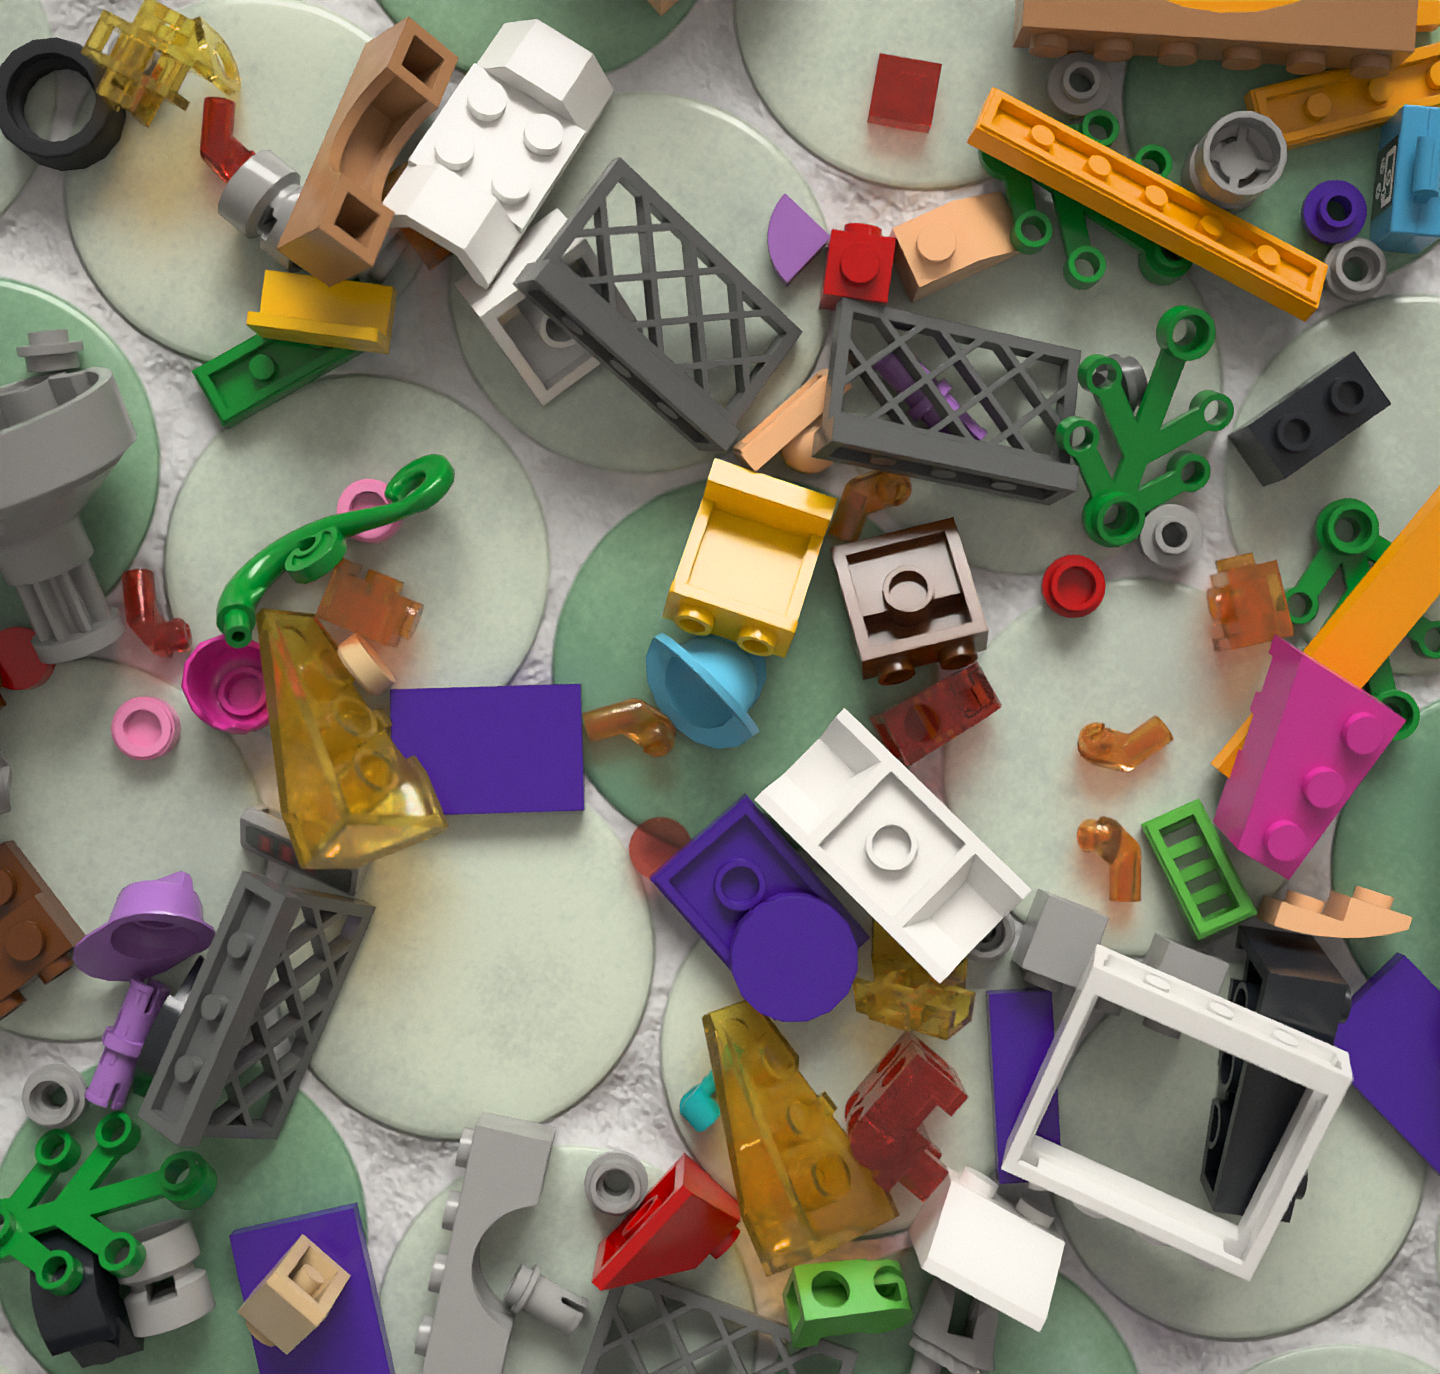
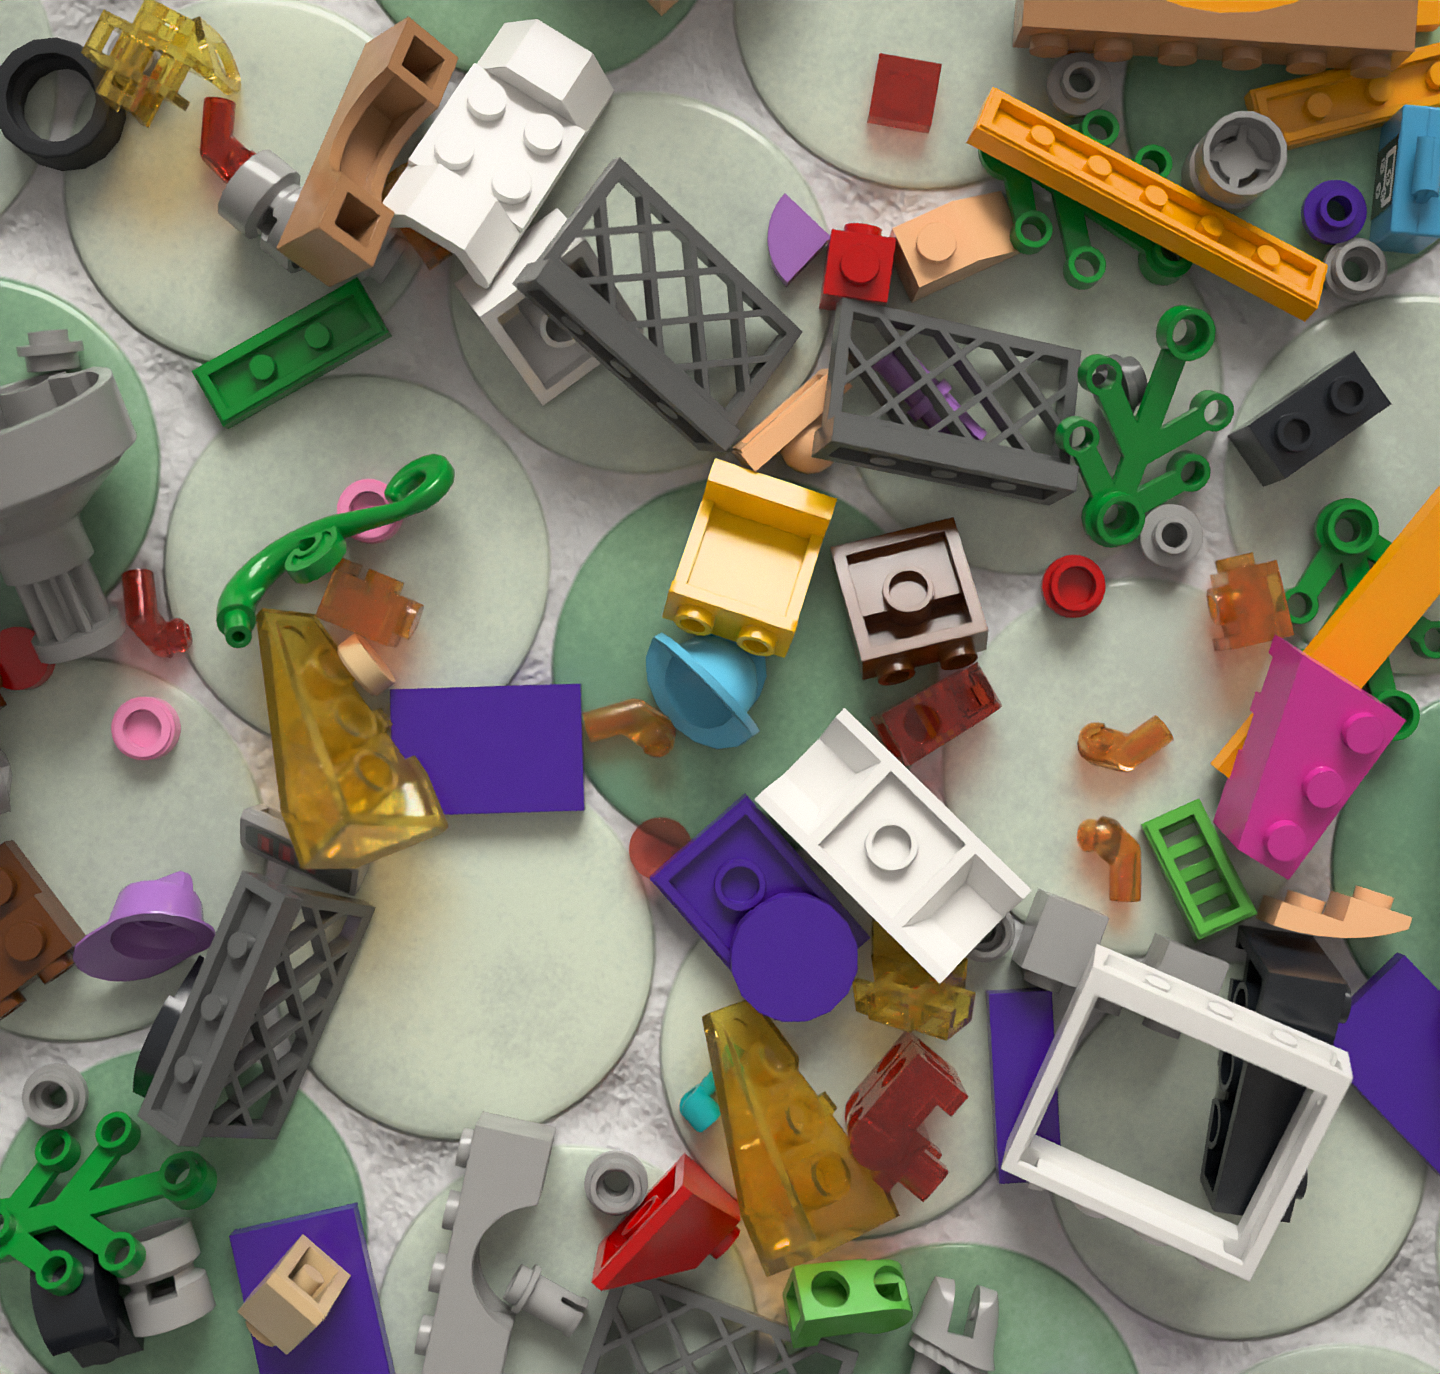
(124, 1042): medium lavender pin -> none
(226, 686): dark pink hair -> none
(336, 316): yellow panel -> none
(864, 496): clear orange arm -> none
(990, 1245): white slope -> none

